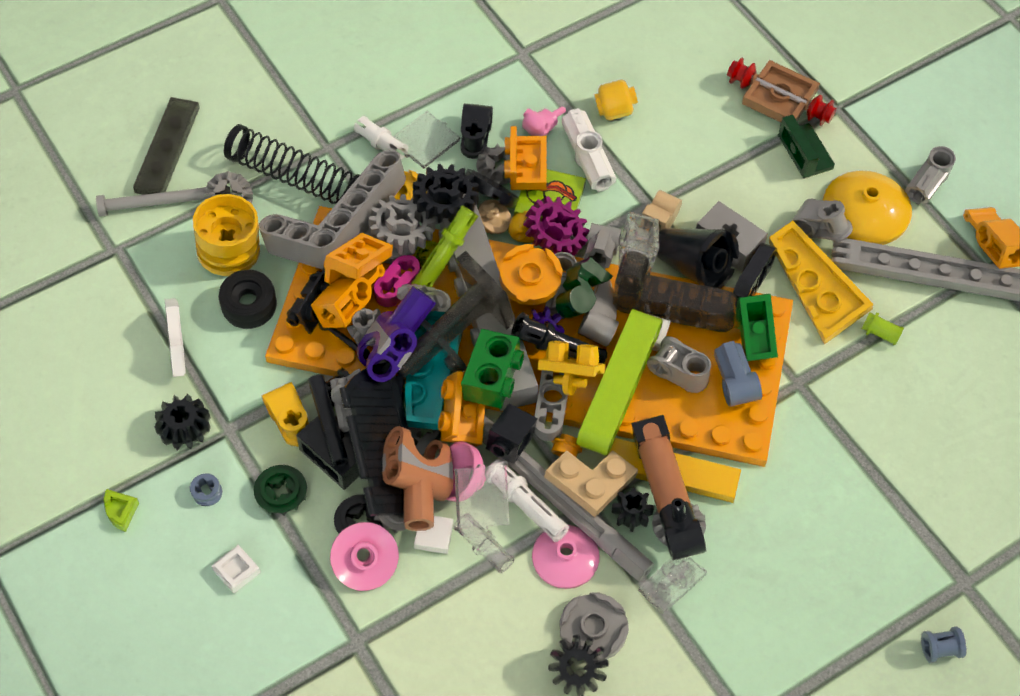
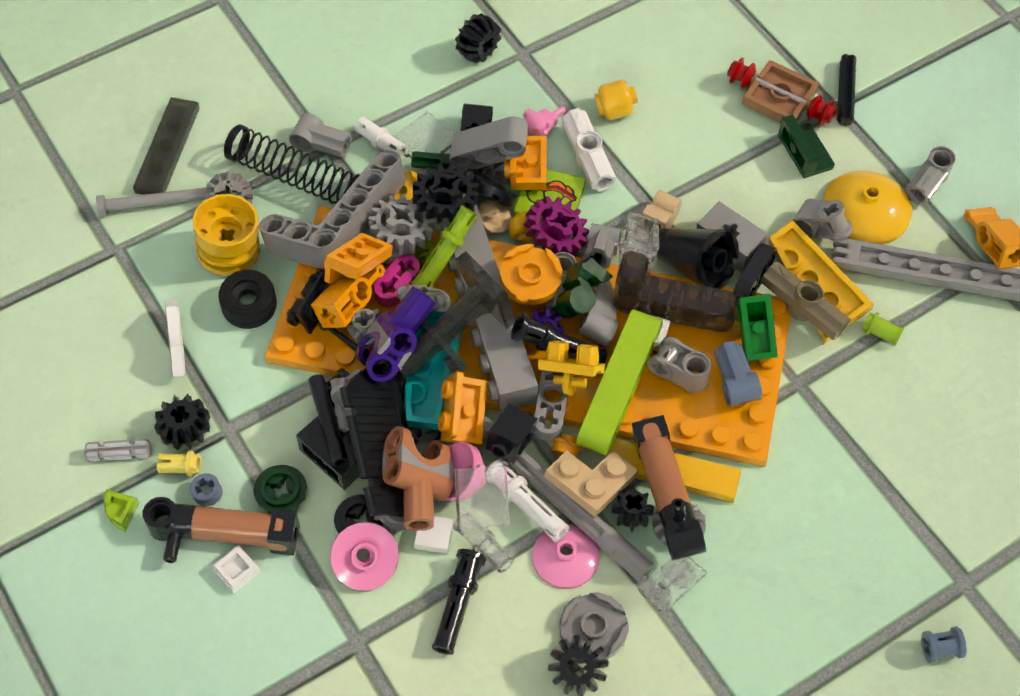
(117, 450): none -> light grey axle
(179, 463): none -> light yellow pin
(274, 530): none -> piece
(287, 411): yellow piece -> none
(313, 134): none -> light grey piece
(424, 159): none -> dark green axle
(462, 585): none -> black pin
(478, 38): none -> black gear
(486, 367): green brick -> none
(489, 143): none -> light grey beam
(805, 300): none -> dark tan piece
(846, 93): none -> black axle

